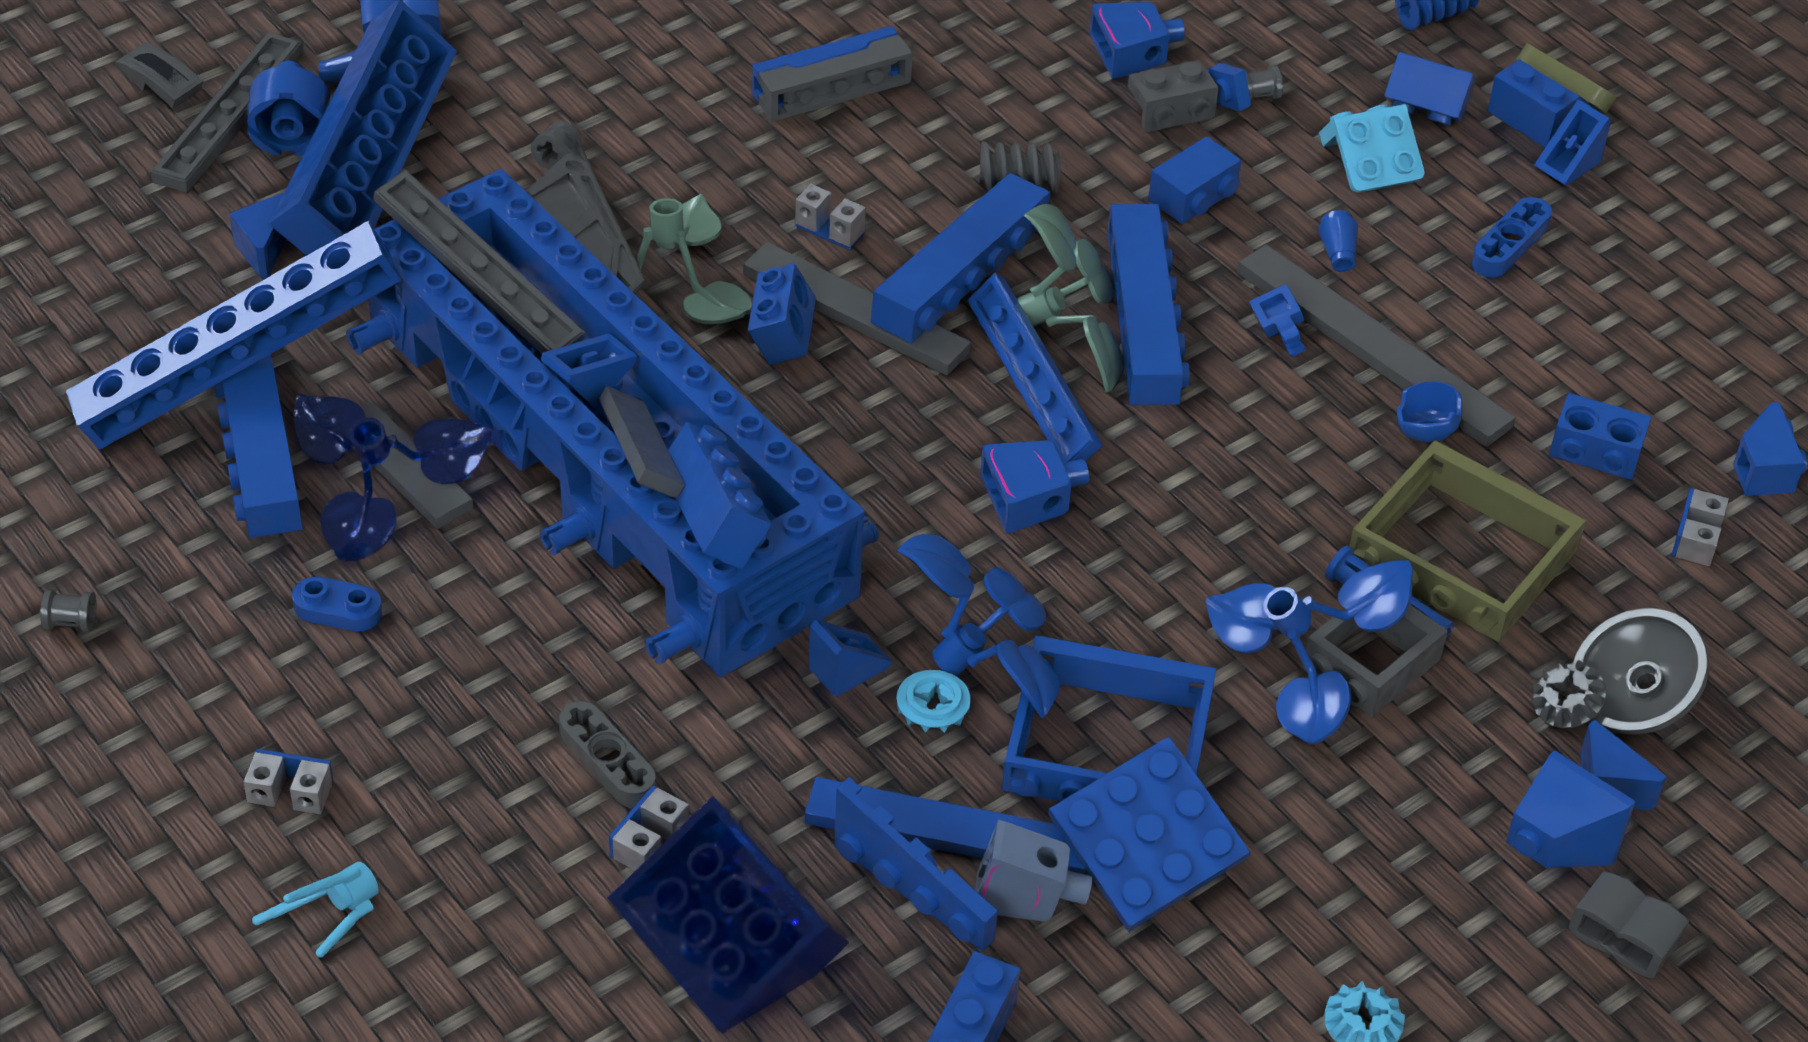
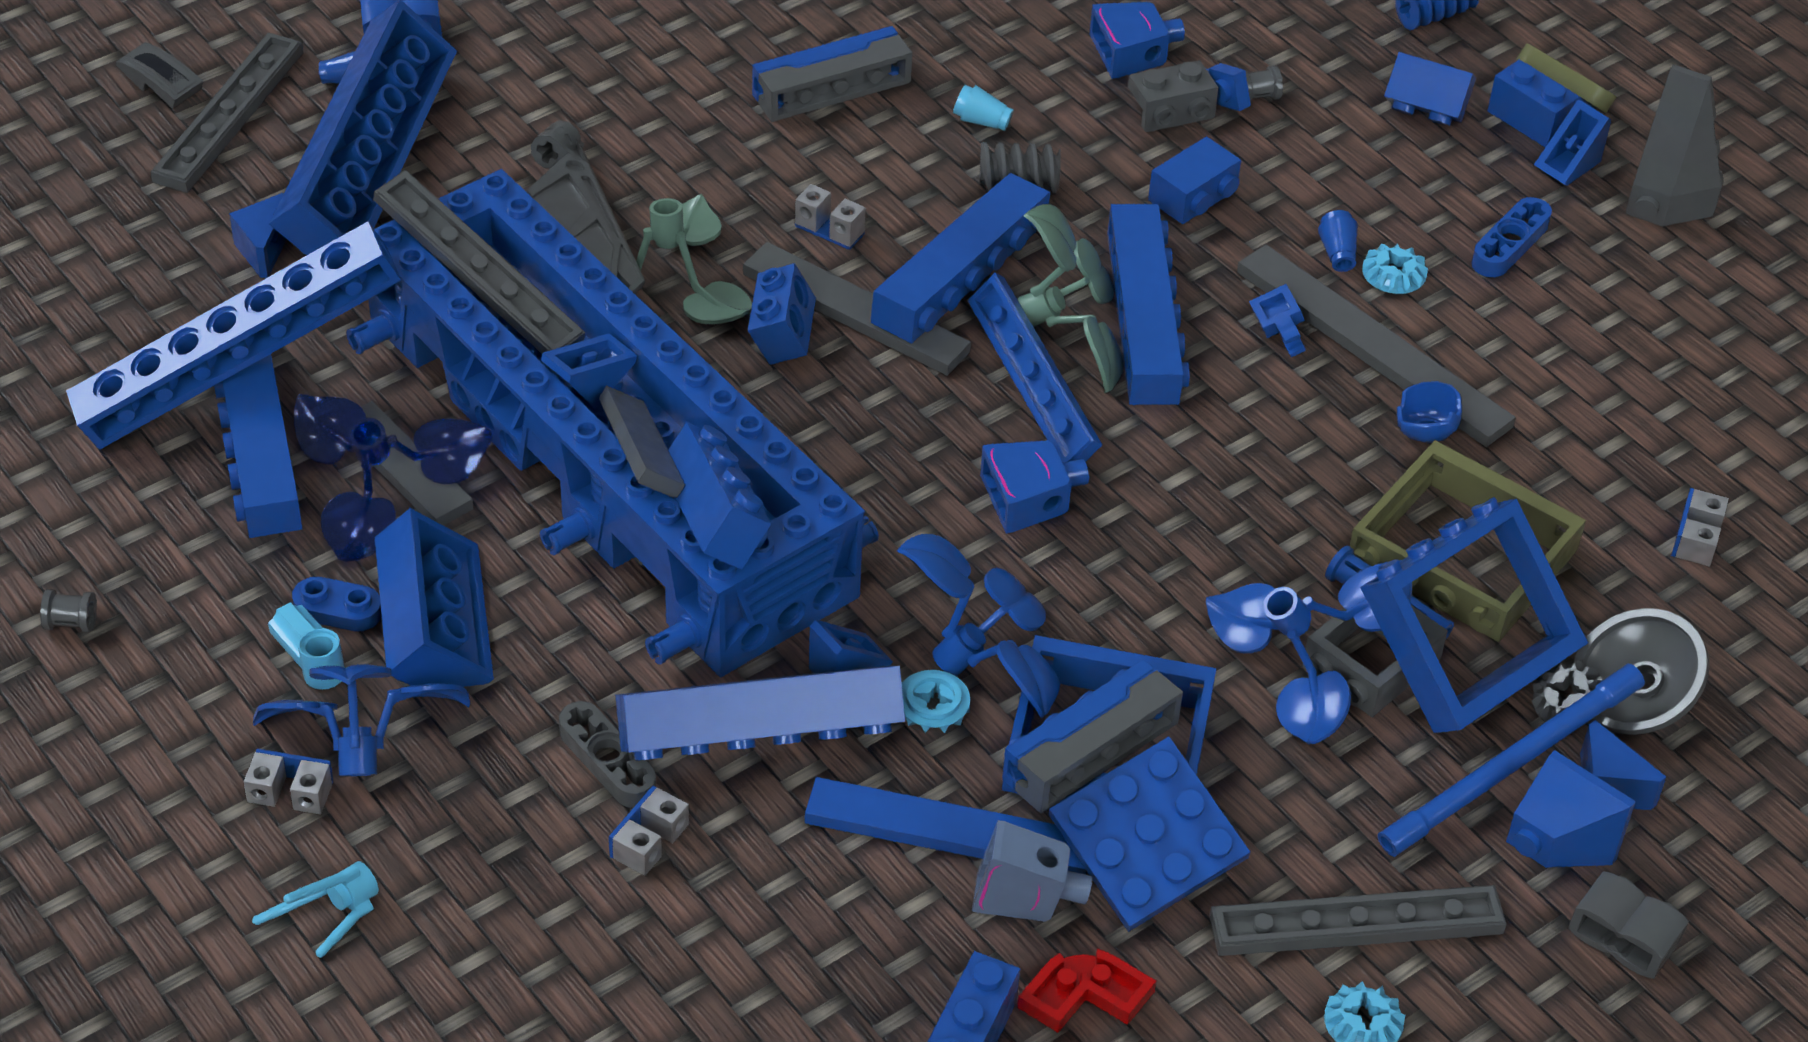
(286, 108): blue brick -> none
(307, 642): none -> medium azure piece
(358, 747): none -> blue plant
(432, 604): none -> blue slope
(726, 917): clear blue slope -> none
(760, 709): none -> brick
(909, 868): blue wing -> none
(981, 108): none -> medium azure cone
(1071, 980): none -> red plate
(1091, 735): none -> dark grey piece
(1357, 920): none -> dark grey tile
(1375, 147): medium azure bracket -> none
(1389, 278): none -> medium azure gear
(1411, 646): none -> blue window
(1418, 823): none -> blue piece
(1599, 436): blue brick -> none
(1680, 161): none -> dark grey wedge
(1769, 455): blue slope -> none

